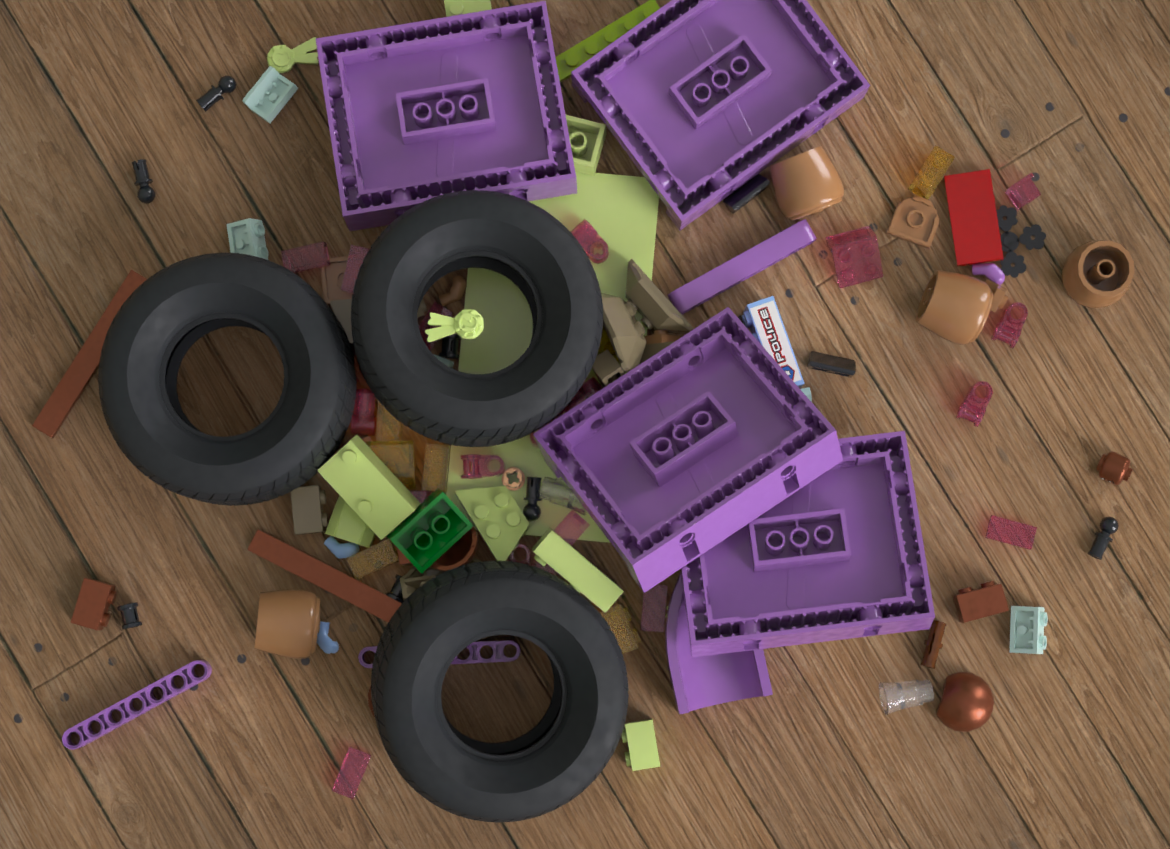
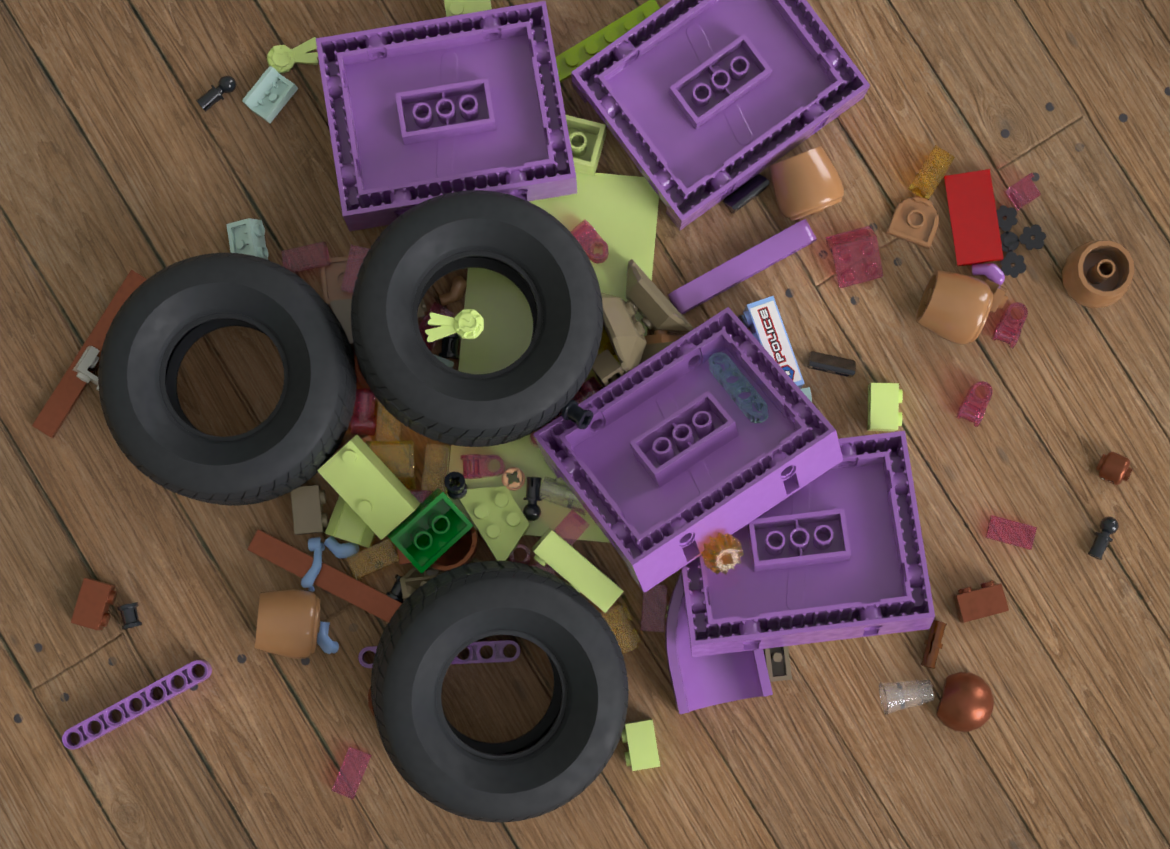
(87, 360): none -> white bracket
(145, 193): black pin -> none
(308, 579): none -> light blue piece
(456, 479): none -> black bush
(576, 414): none -> black bush
(722, 553): none -> clear yellow gear
(737, 387): none -> clear light blue beam
(778, 663): none -> dark tan brick
(884, 407): none -> yellowish green brick
(1027, 630): light aqua bracket -> none

